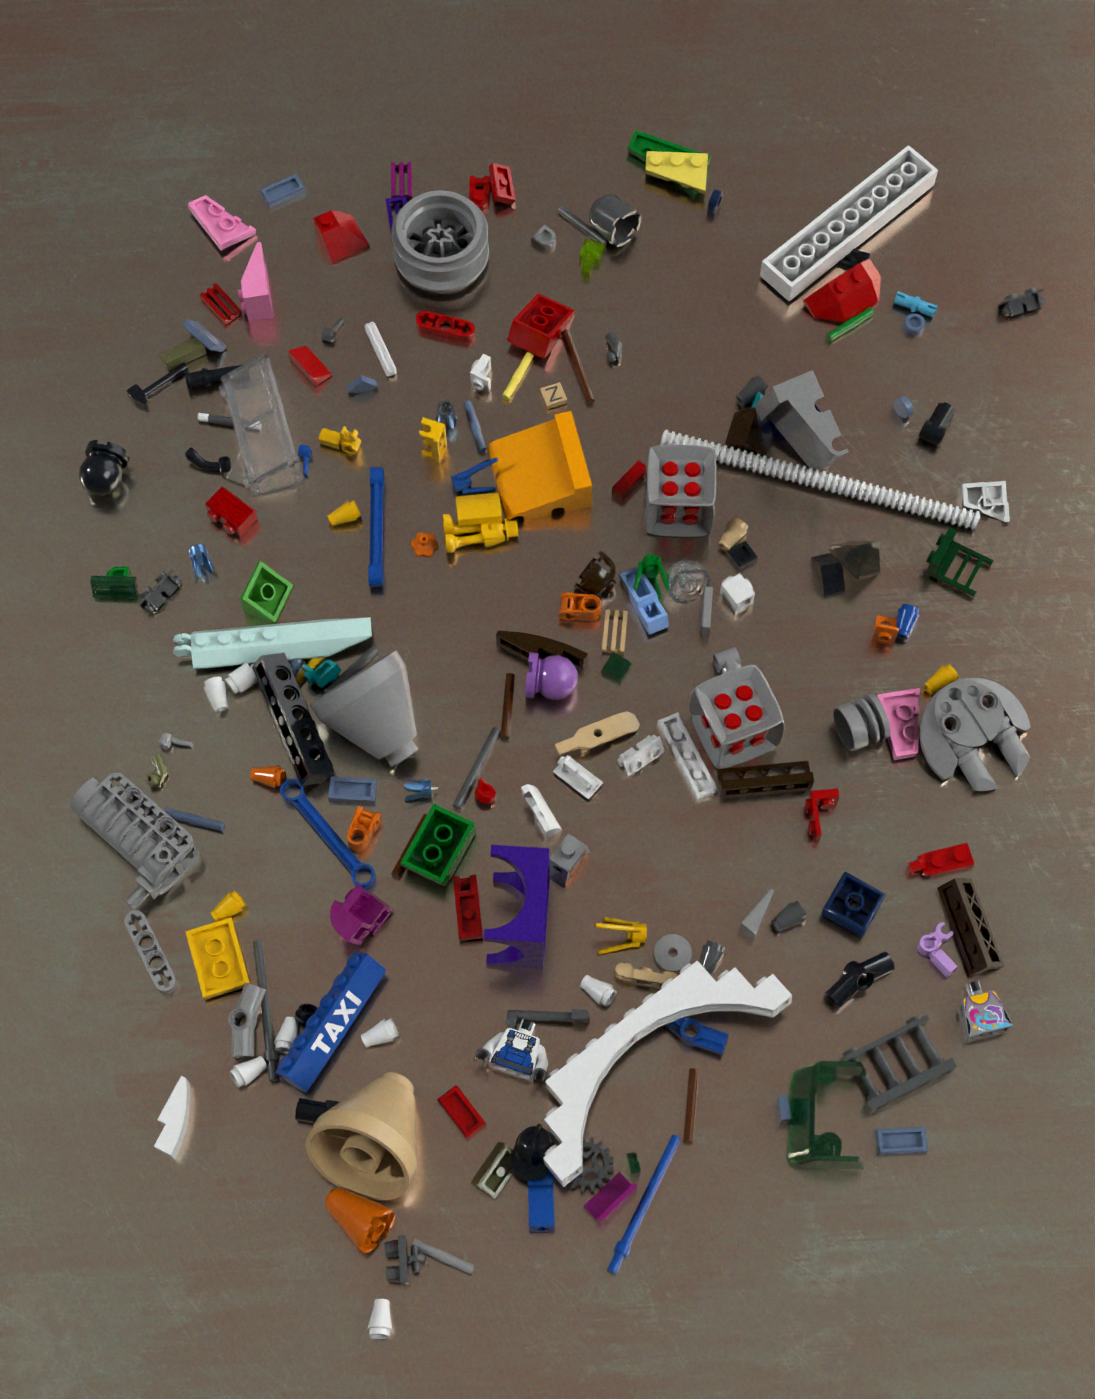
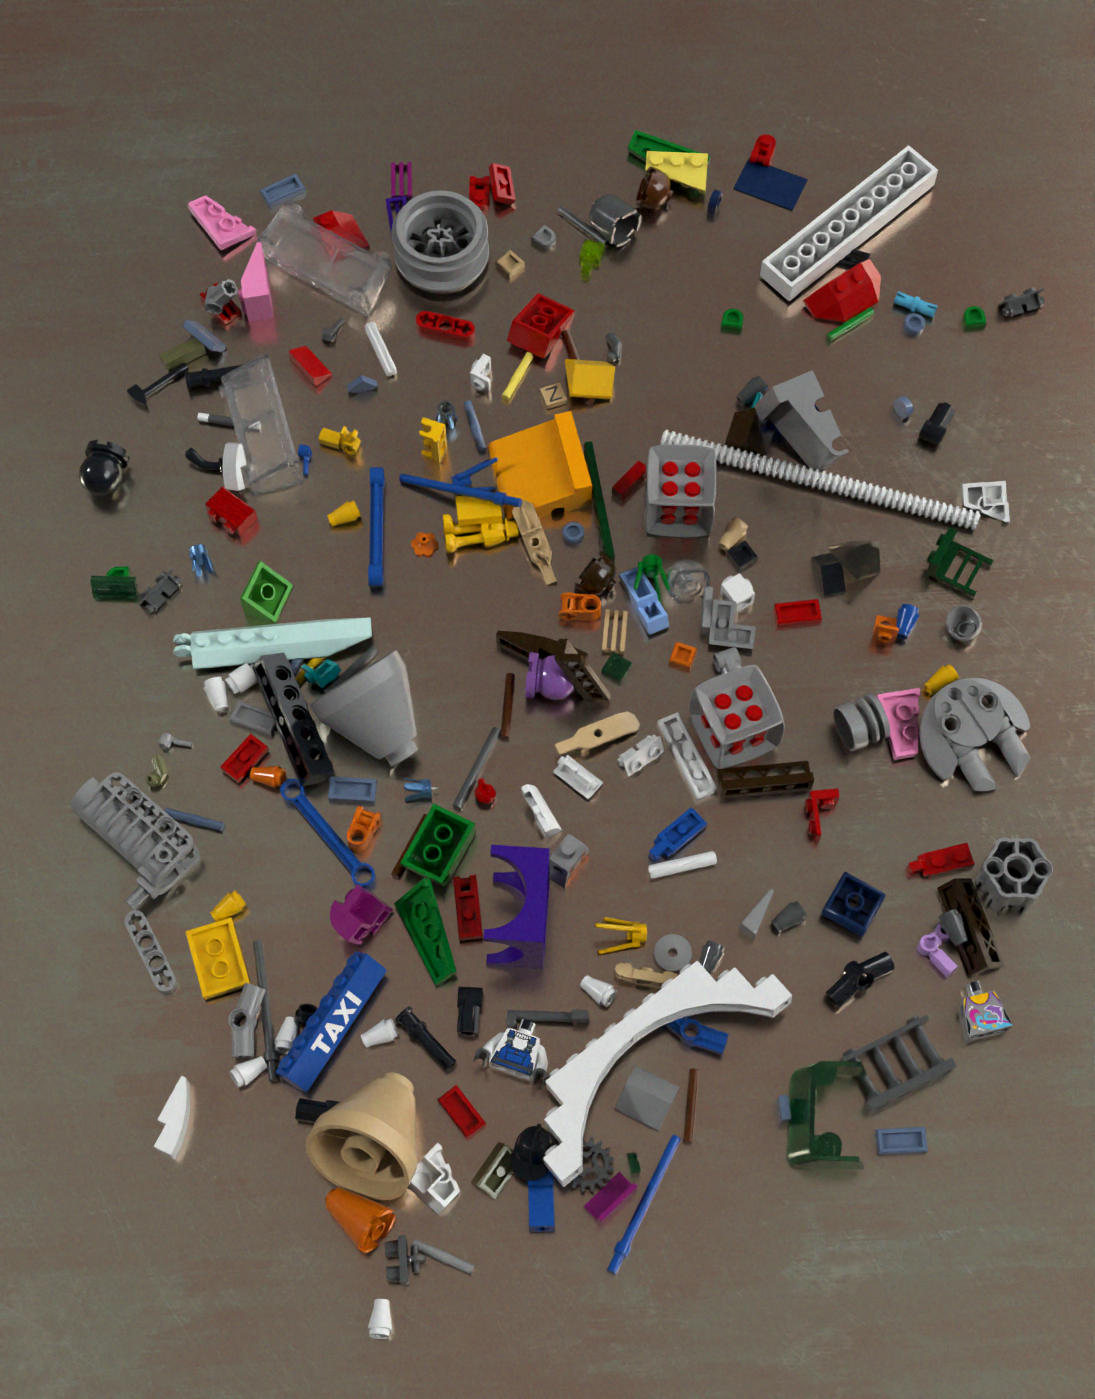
(219, 295): none -> light grey piece
(232, 461): none -> white slope
(244, 758): none -> red plate
(253, 718): none -> light grey tile
(325, 259): none -> clear windscreen
(418, 1031): none -> black pin
(424, 923): none -> green wing
(434, 1181): none -> white slope
(469, 1005): none -> black piece
(497, 498): none -> blue bar
(510, 264): none -> tan tile
(530, 530): none -> tan piece
(573, 533): none -> sand blue tile
(580, 672): none -> dark brown fence
(589, 378): none -> yellow slope
(598, 501): none -> dark green tile
(646, 1098): none -> light grey slope
(654, 189): none -> reddish brown cylinder
(677, 834): none -> blue hinge
(682, 656): none -> orange tile
(682, 864): none -> white axle
(723, 629): none -> light grey plate
(732, 320): none -> green tile
(763, 150): none -> red plate
(771, 184): none -> dark blue piece
(797, 613): none -> red tile
(953, 926): none -> dark grey cone
(963, 623): none -> light grey hair
(974, 318): none -> green tile
(1006, 890): none -> light grey piece

